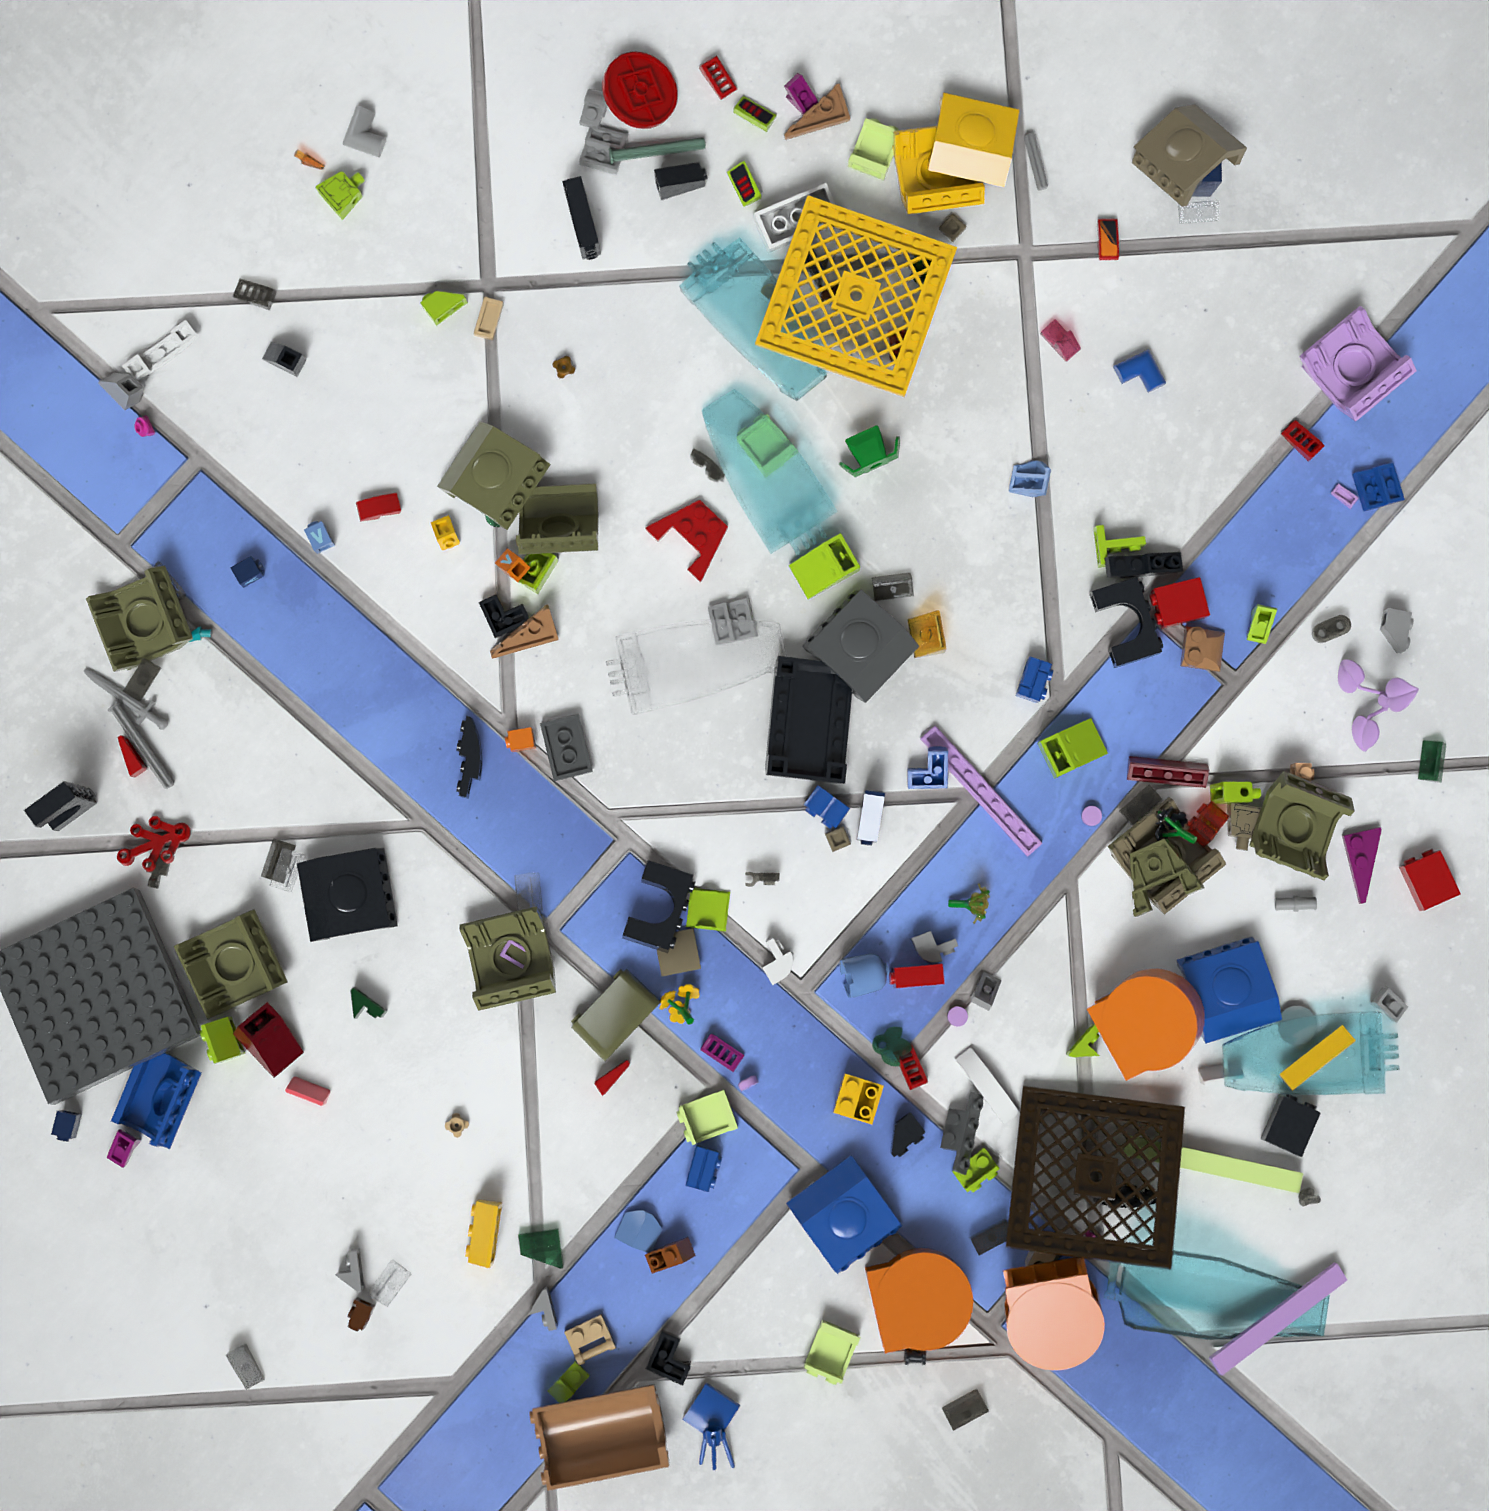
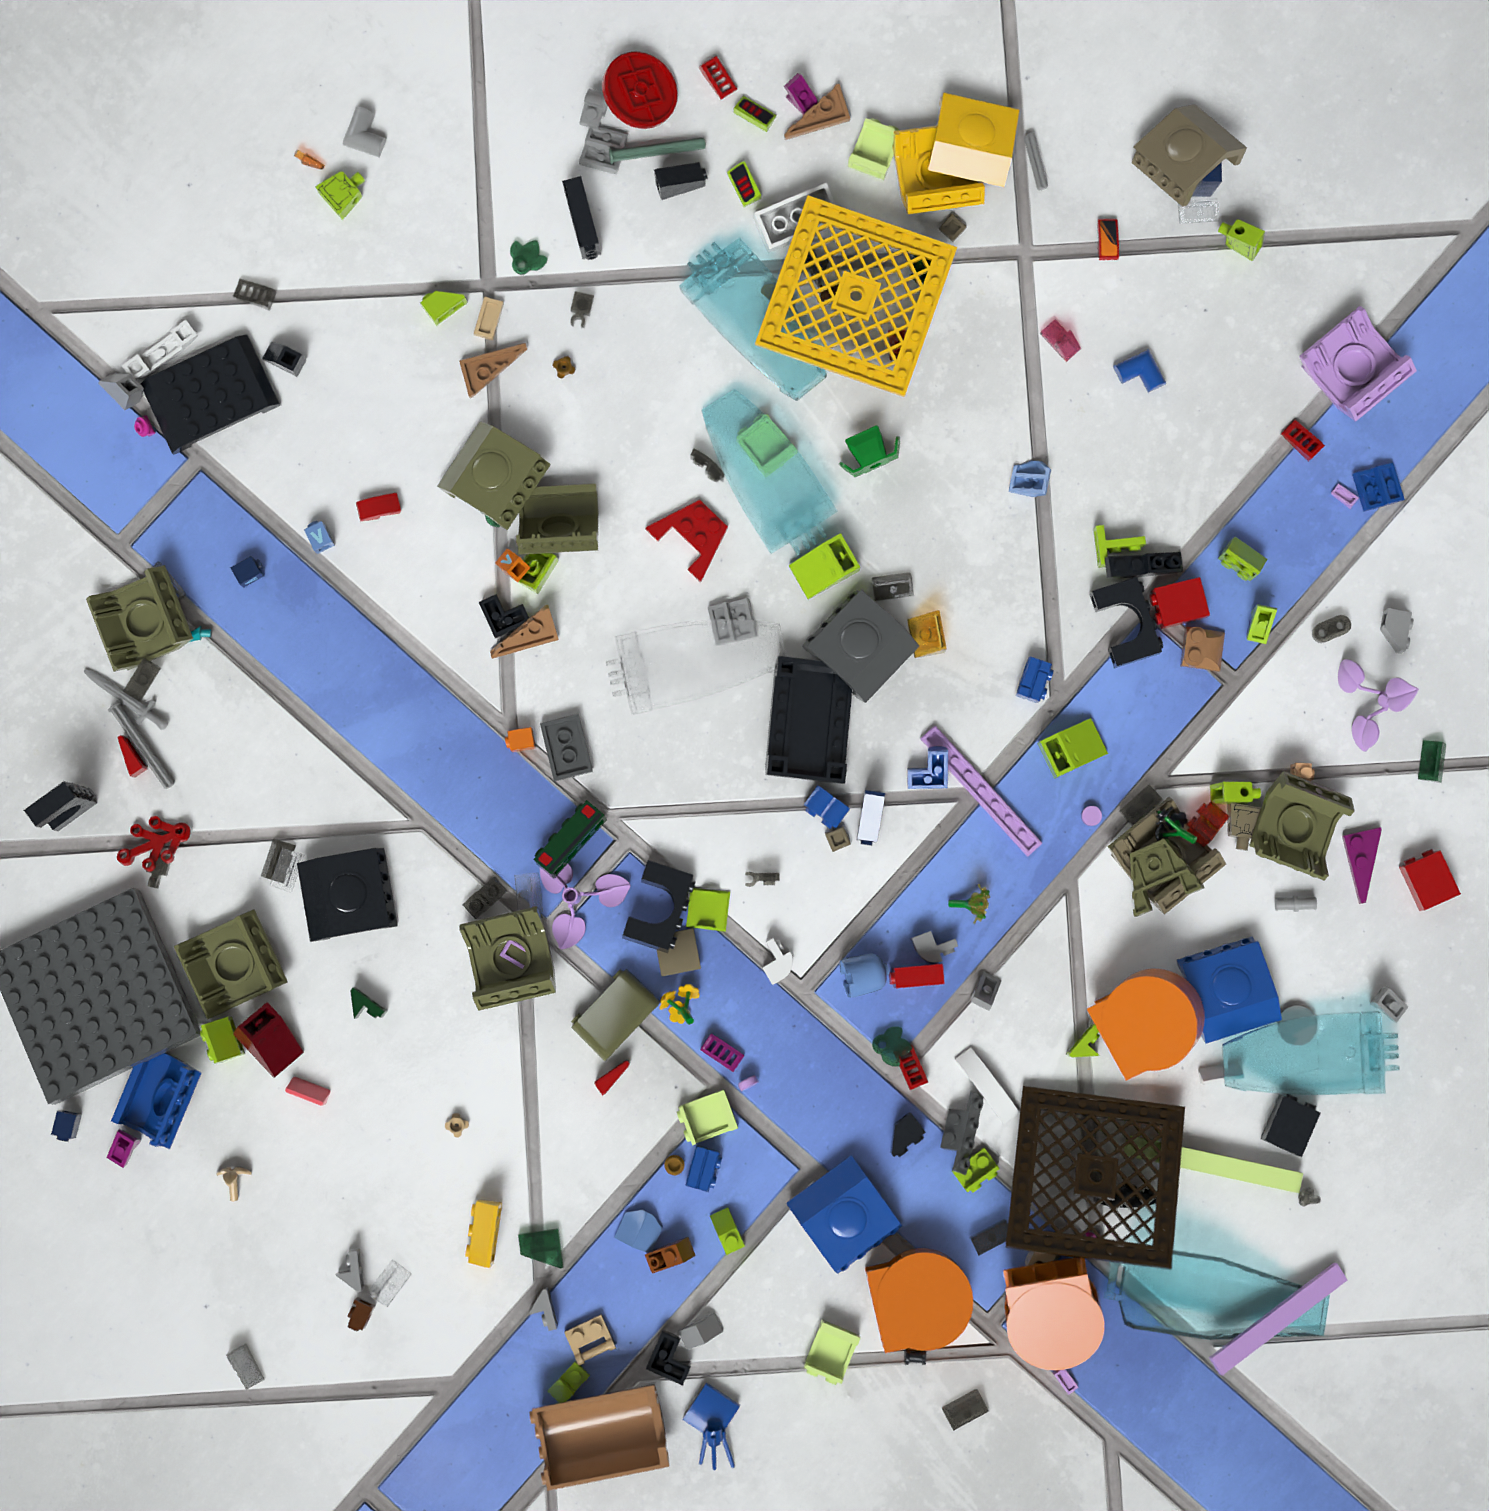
(209, 393): none -> black slope
(230, 1178): none -> tan plant
(445, 533): yellow bracket -> none
(470, 749): black slope -> none
(482, 369): none -> medium nougat wing
(485, 897): none -> clear smoke slope
(528, 255): none -> clear green plate
(570, 839): none -> dark green brick
(570, 929): none -> lavender plant
(581, 306): none -> clear smoke plate
(674, 1165): none -> pearl gold plate
(700, 1331): none -> light grey slope
(727, 1231): none -> lime slope
(858, 1098): yellow slope -> none
(957, 1016): lavender tile -> none
(1065, 1380): none -> lavender piece
(1167, 772): dark red slope -> none
(1242, 559): none -> lime slope
(1243, 238): none -> lime torso
(1317, 1057): yellow tile -> none

